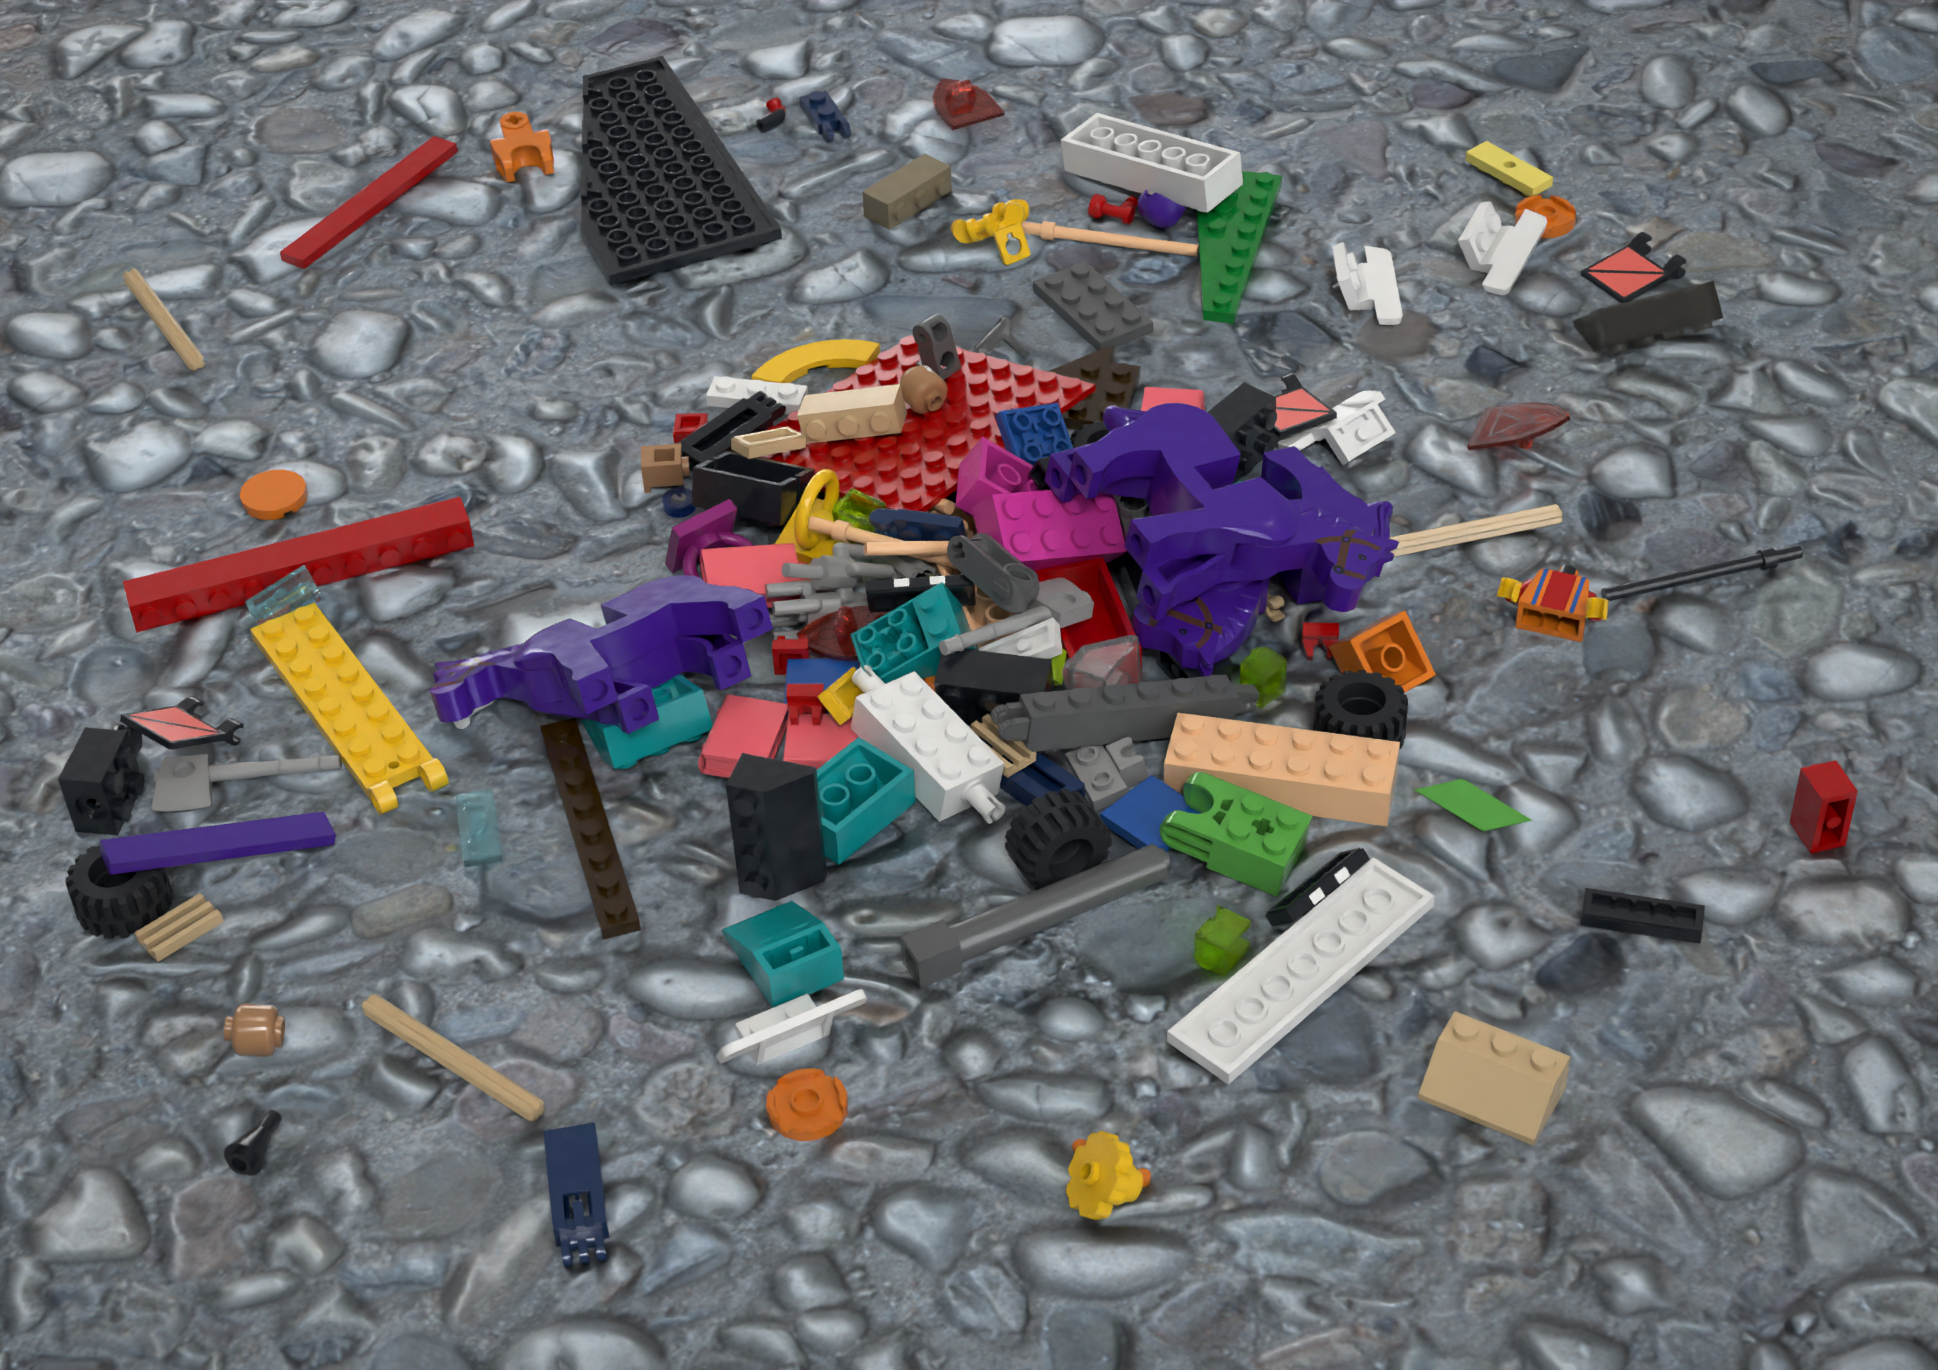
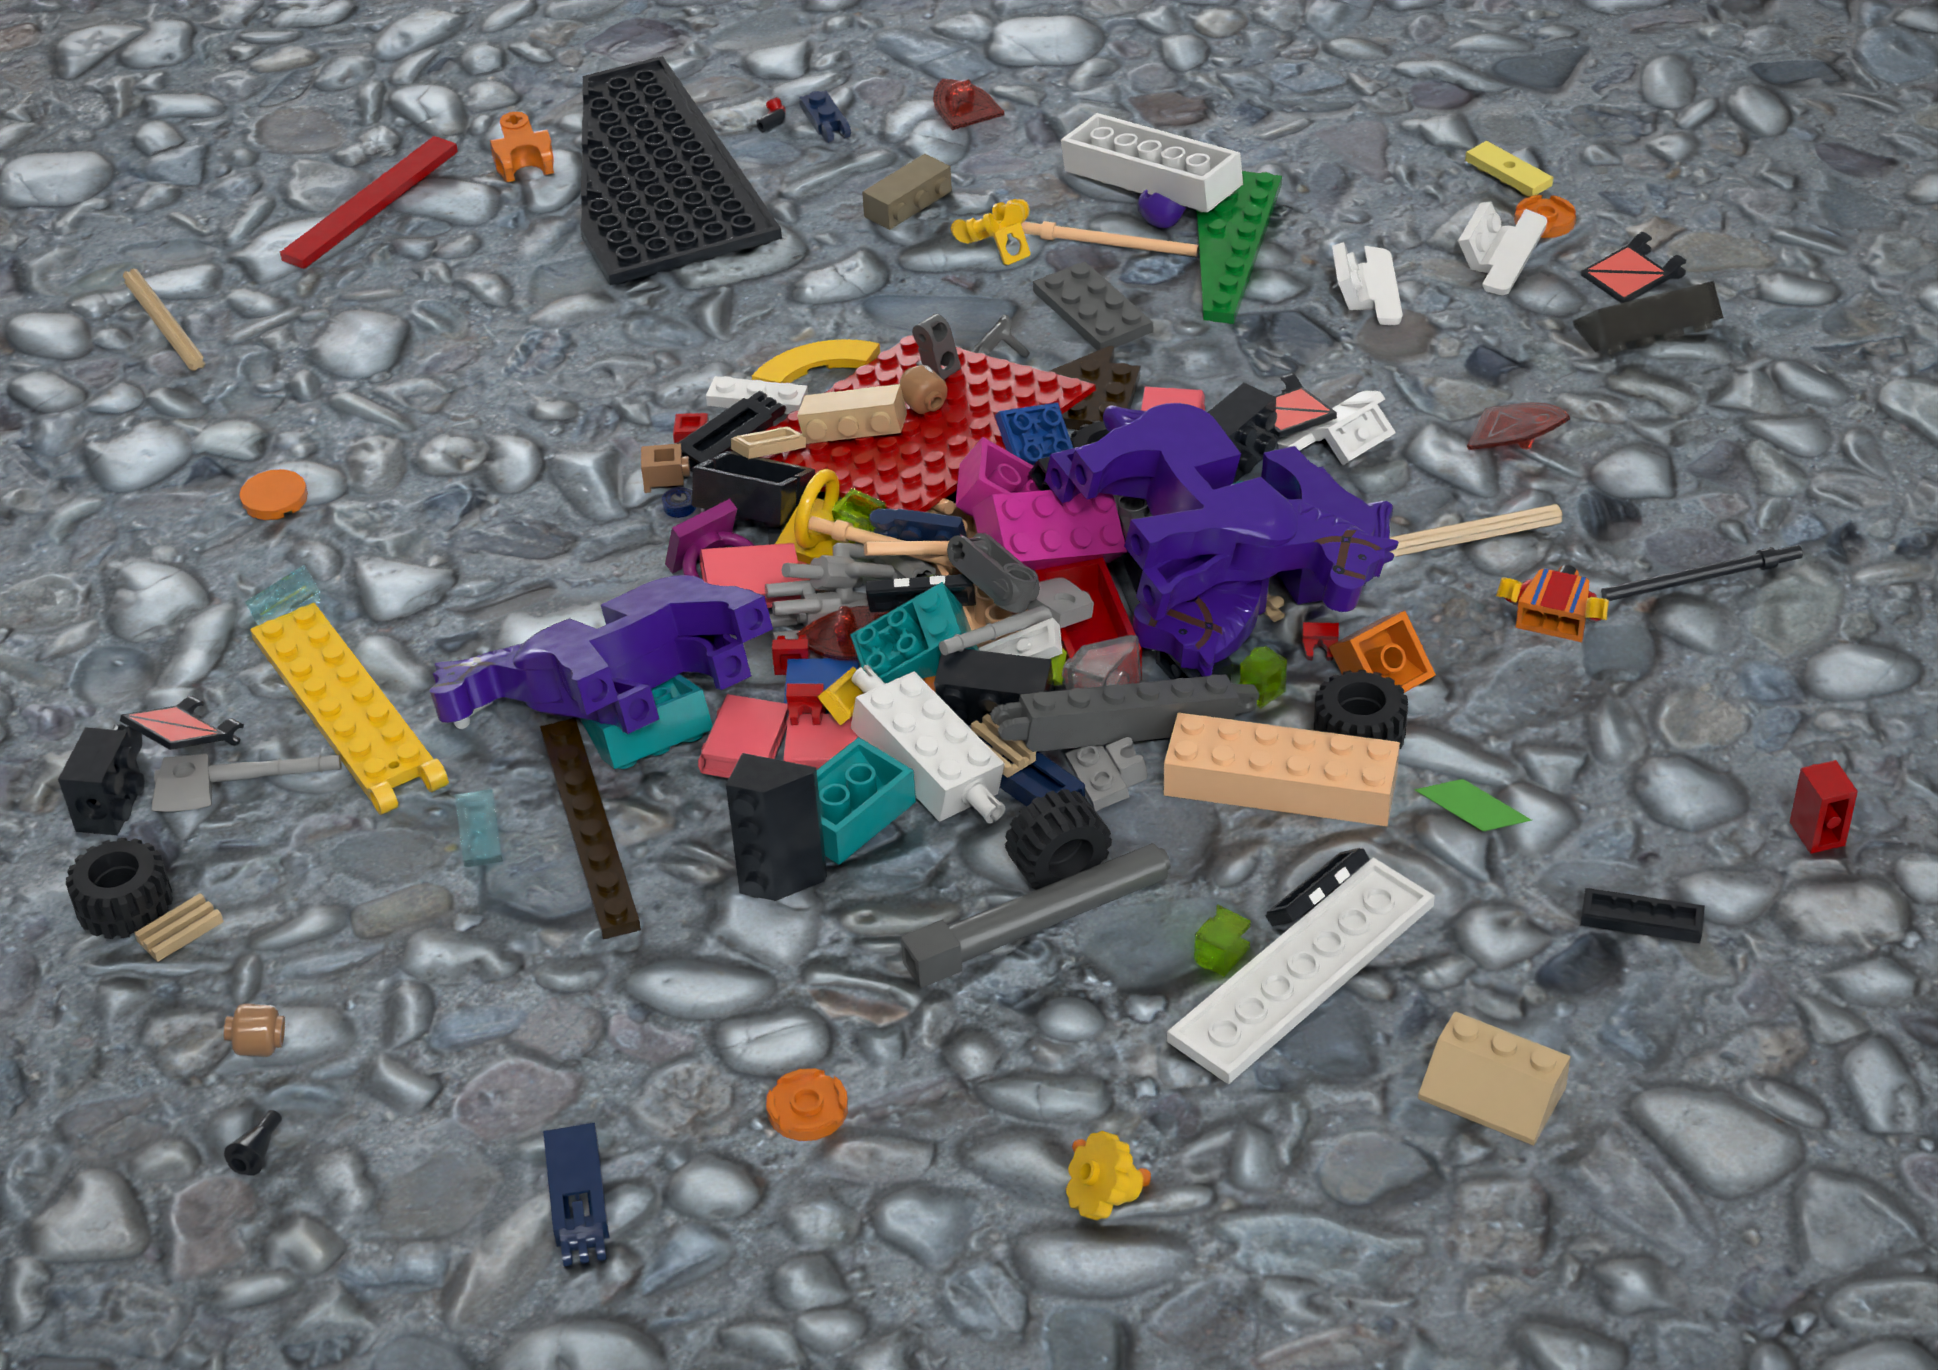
(216, 842): dark purple tile -> none
(327, 555): red brick -> none
(453, 1057): tan axle -> none
(787, 952): teal slope -> none
(787, 1027): white plate -> none
(1126, 211): red piece -> none
(1142, 810): blue tile -> none
(1238, 832): bright green brick -> none

